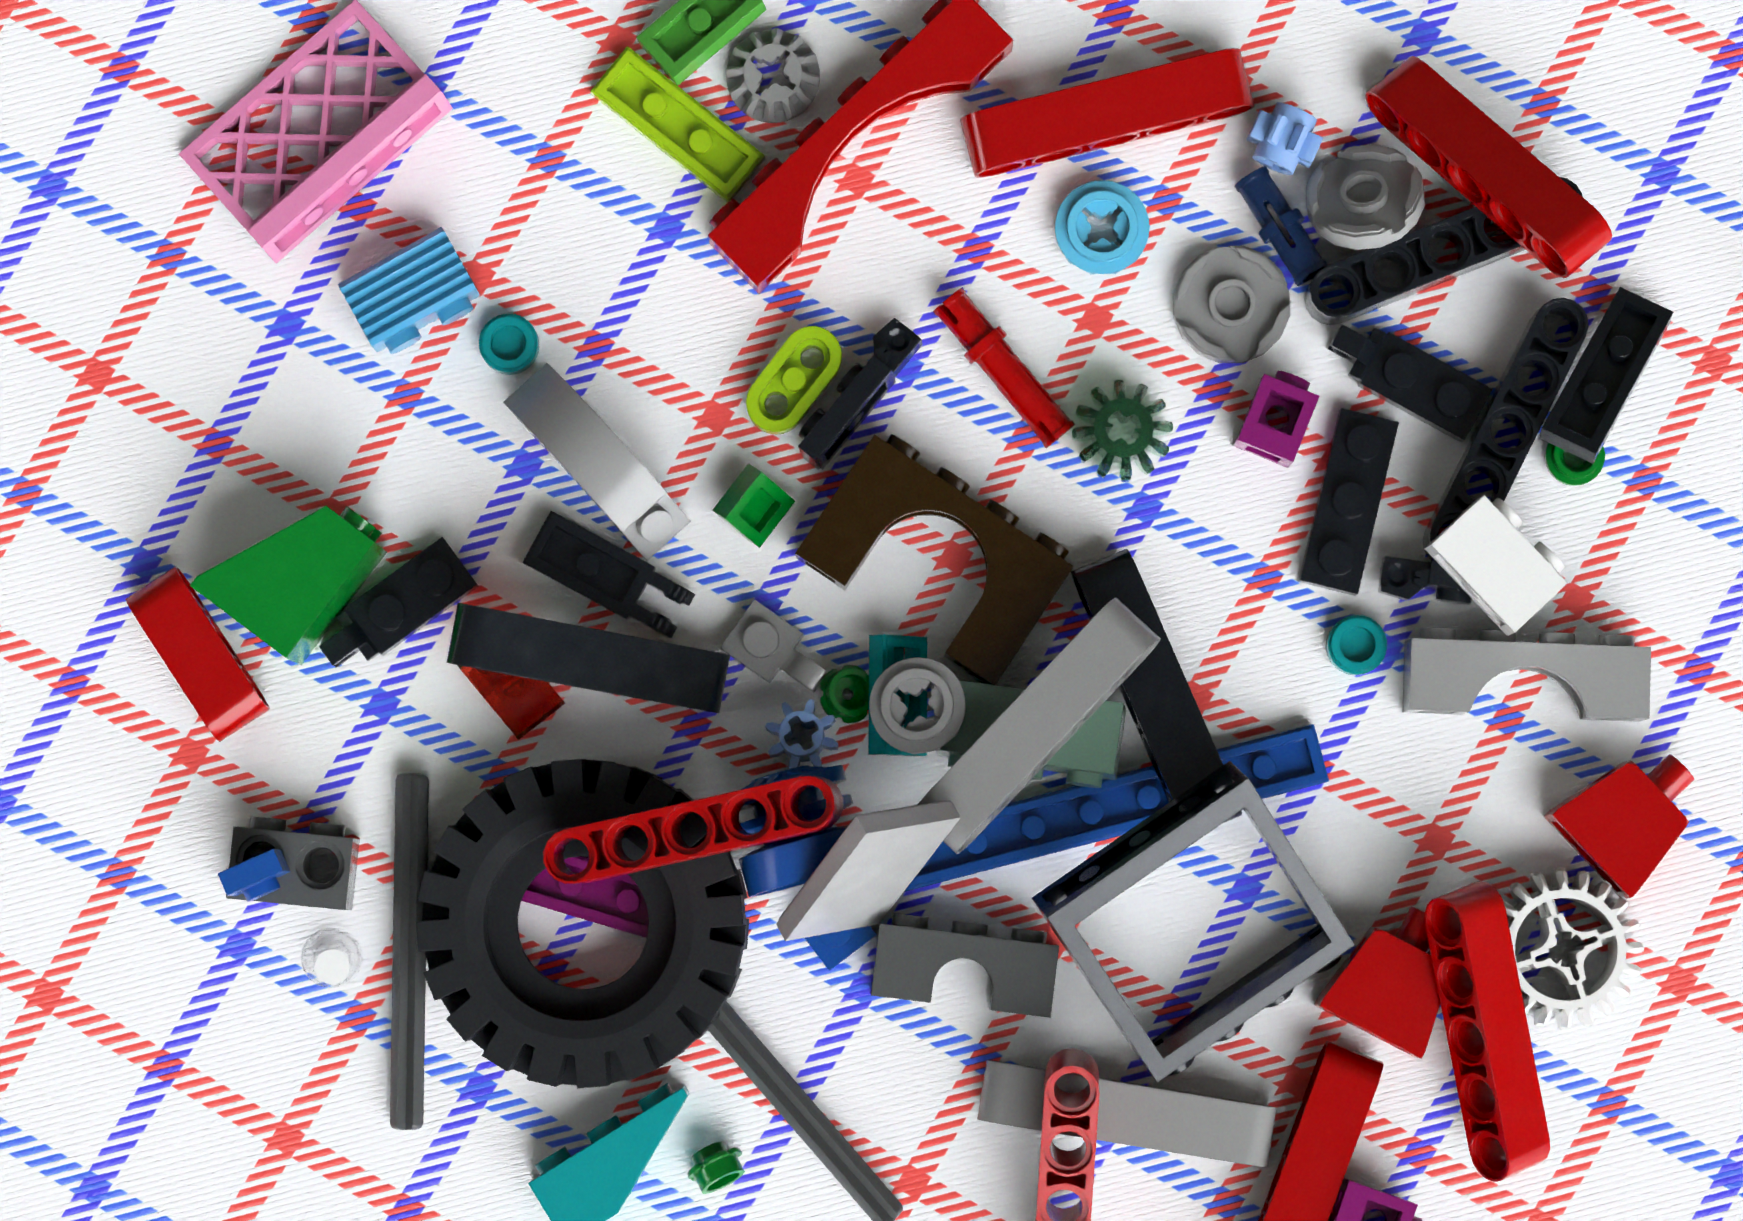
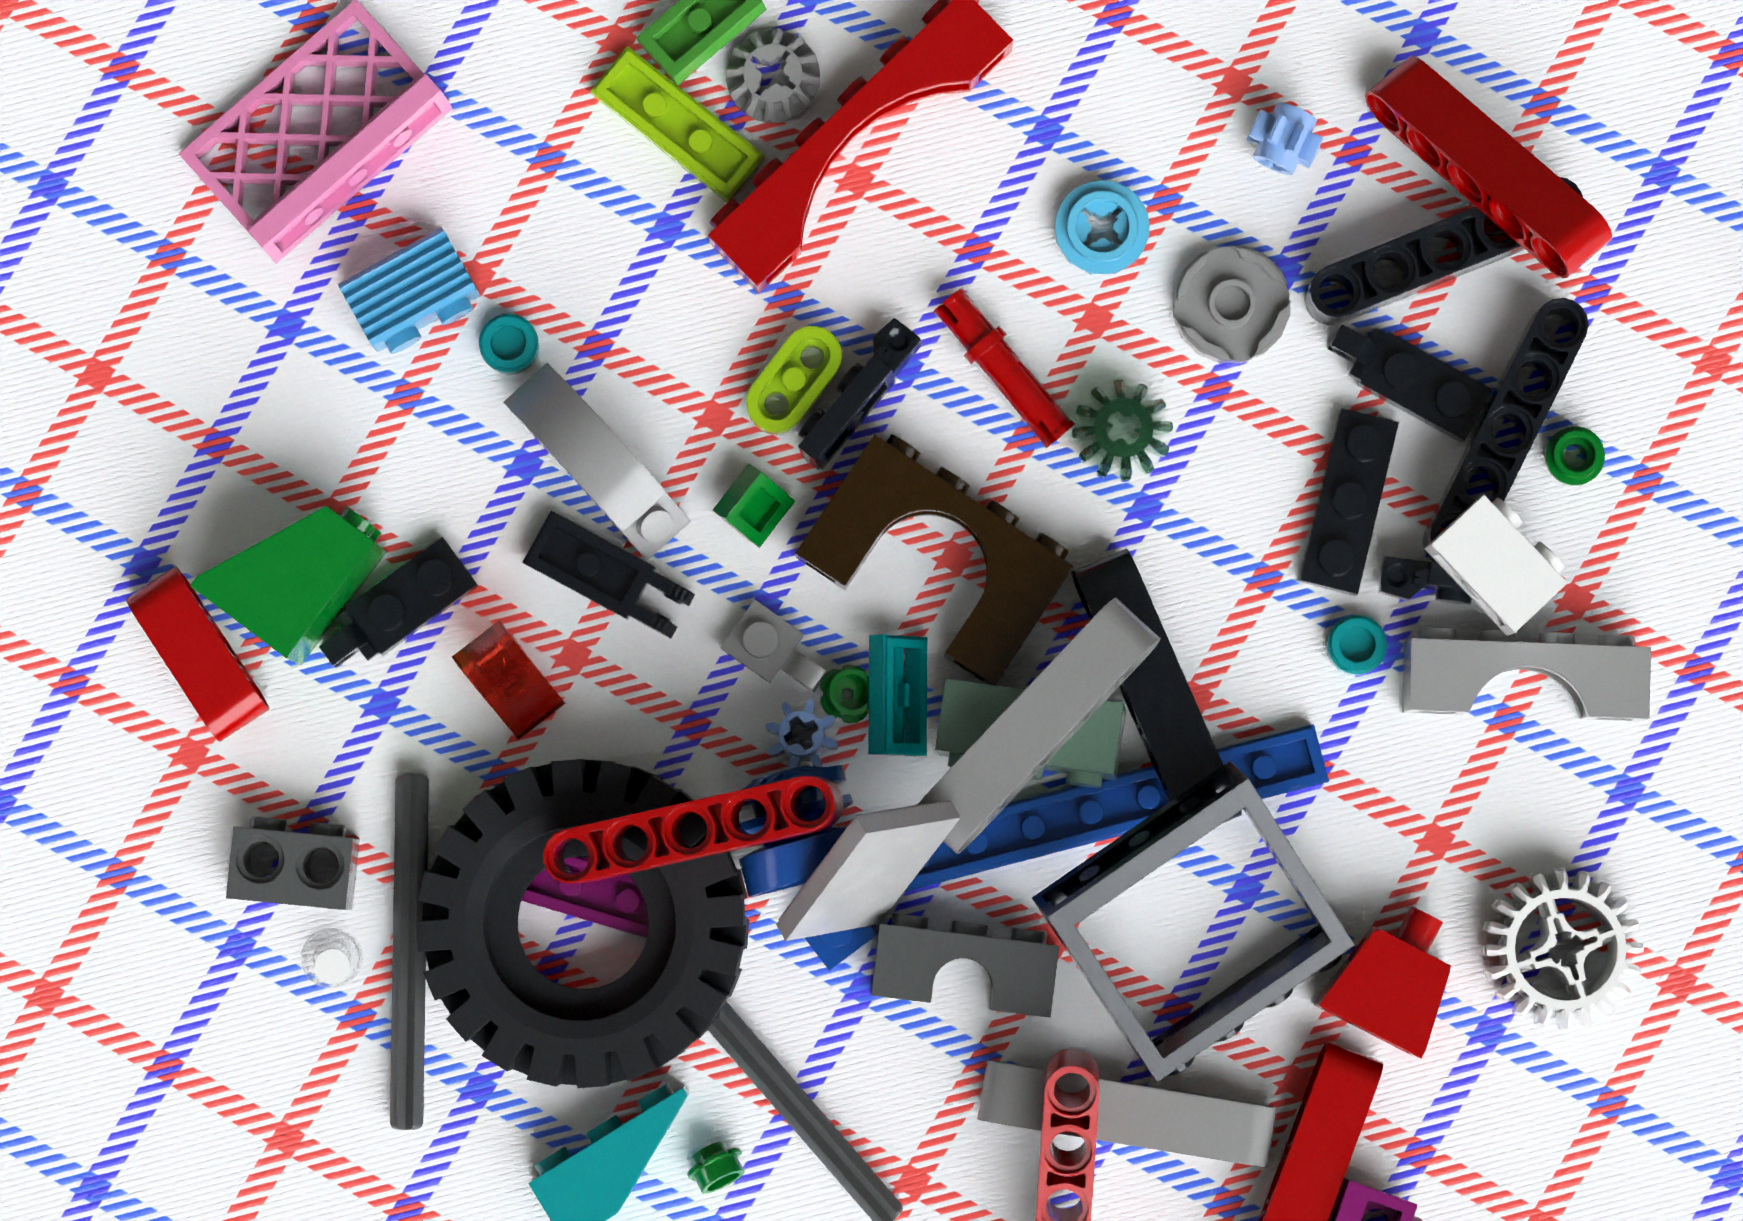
(255, 876): blue plate -> none
(587, 658): black beam -> none
(914, 677): light grey gear -> none
(1107, 112): red beam -> none
(1260, 191): dark blue pin -> none
(1271, 443): magenta brick -> none
(1365, 197): light grey tile -> none
(1487, 1030): red beam -> none
(1606, 375): black plate -> none
(1625, 821): red torso -> none

